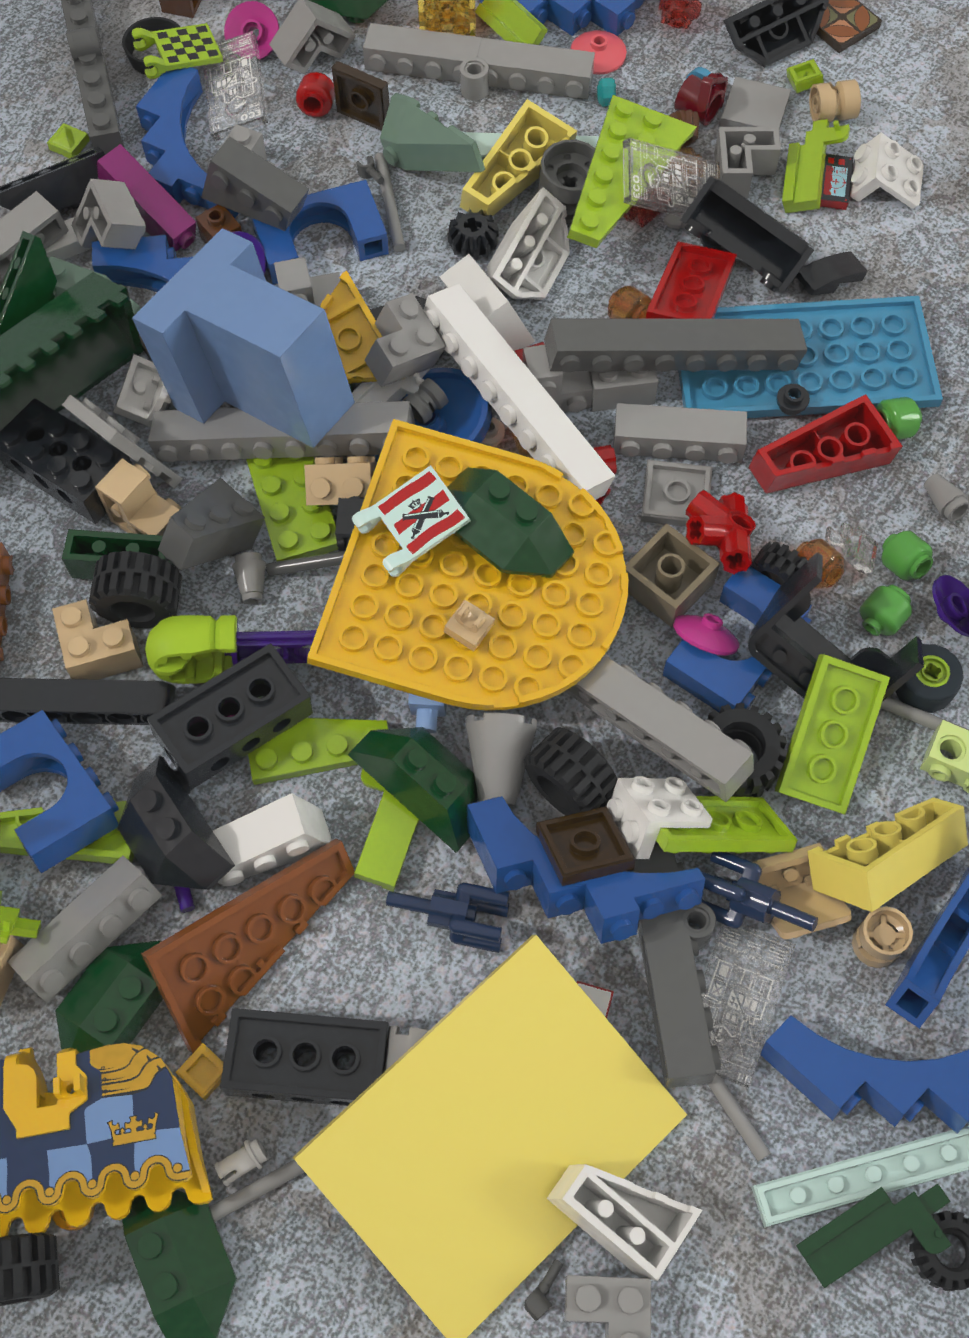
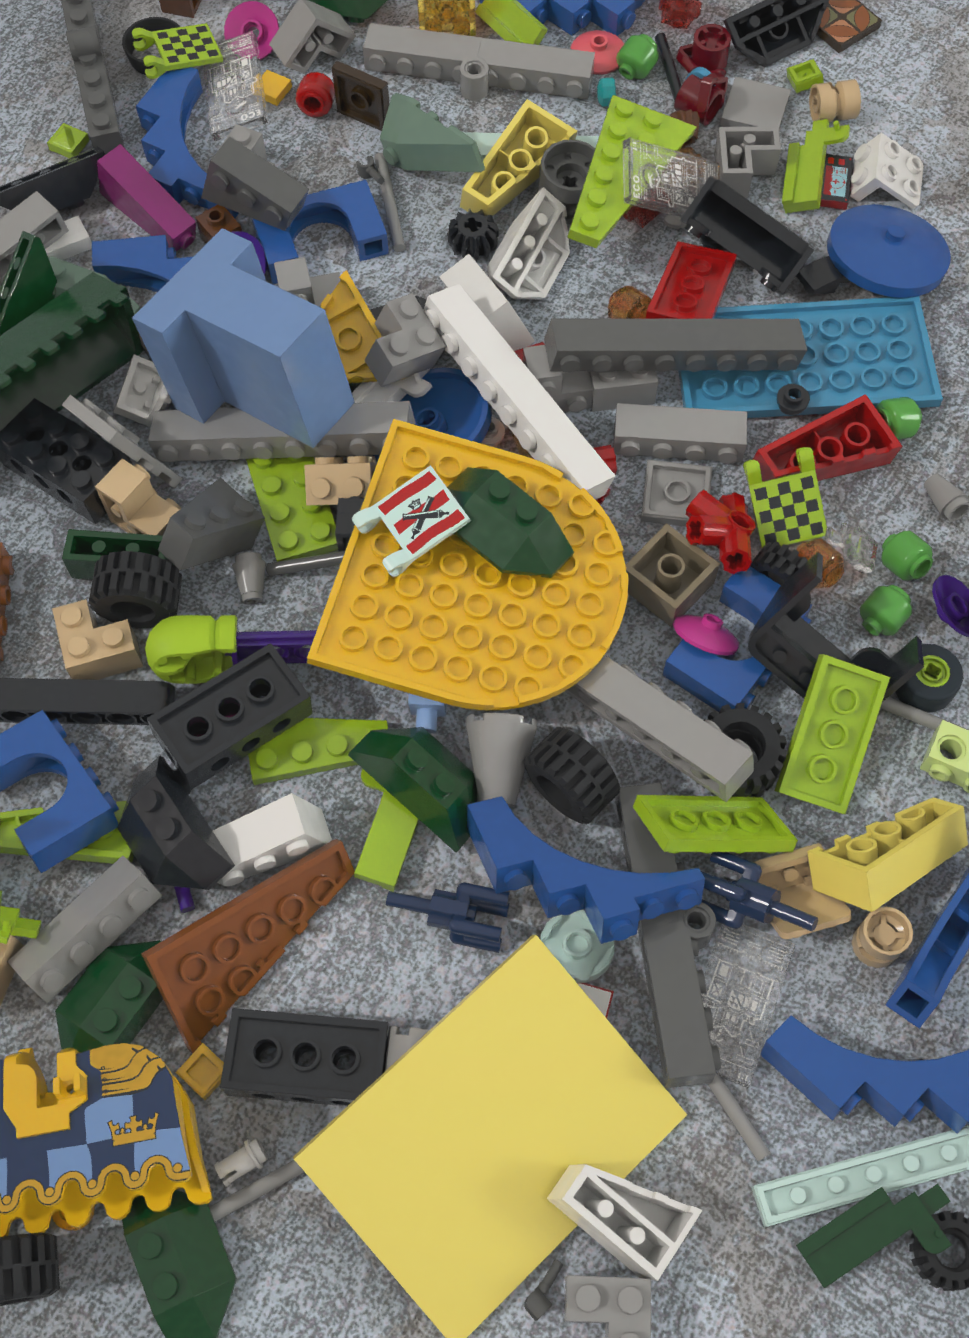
(108, 216): light grey brick -> none
(275, 87): none -> yellow tile
(426, 400): dark grey wheel -> none
(469, 625): tan tile -> none
(577, 946): none -> light aqua tile
(584, 846): dark brown tile -> none
(637, 57): none -> bright green head
(647, 804): white bracket -> none
(668, 64): none -> black bar
(708, 49): none -> dark red piece
(788, 506): none -> lime flag
(888, 251): none -> blue dish

